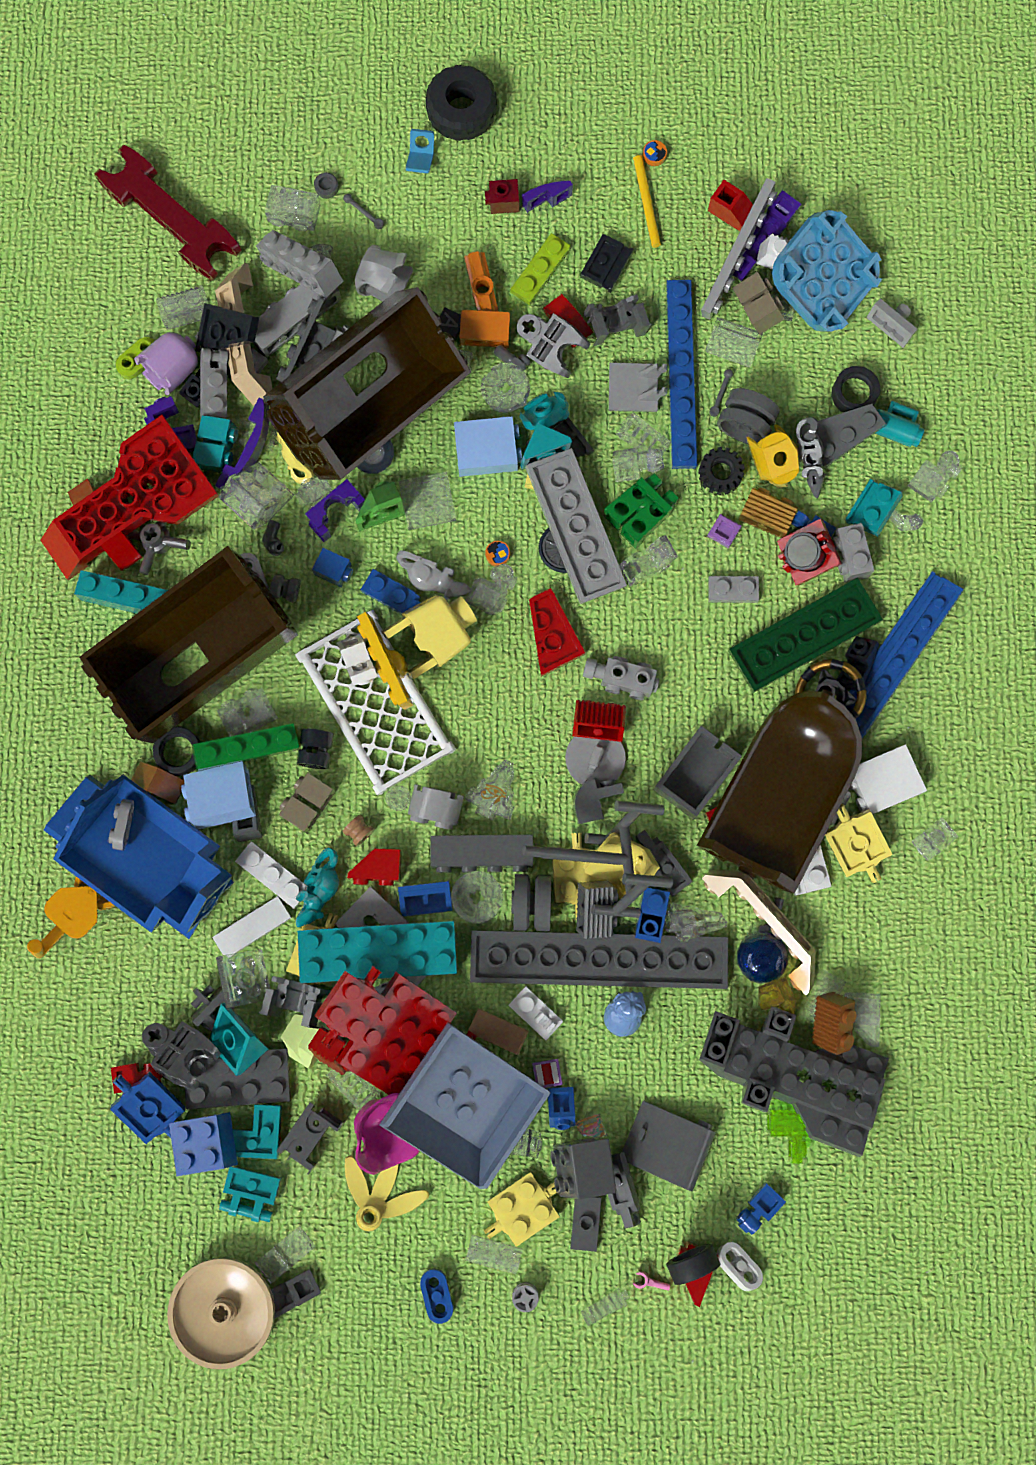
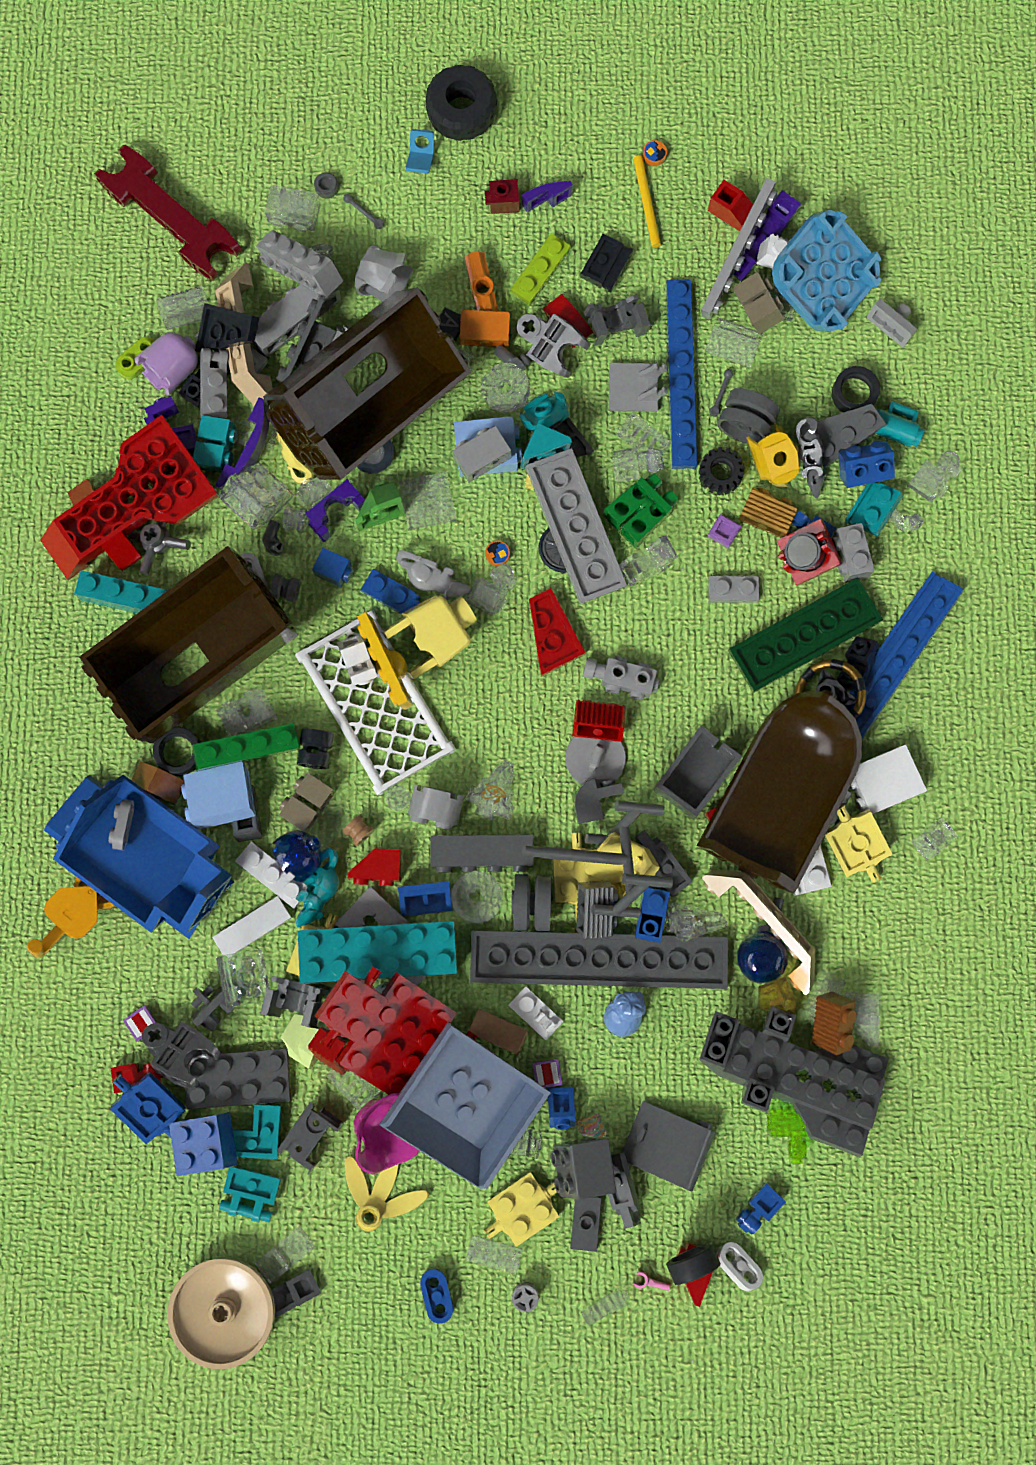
(139, 1021): none -> tile
(235, 1040): teal slope -> none
(294, 519): none -> clear wheel
(298, 854): none -> clear blue cylinder
(481, 453): none -> light grey brick
(866, 464): none -> blue brick

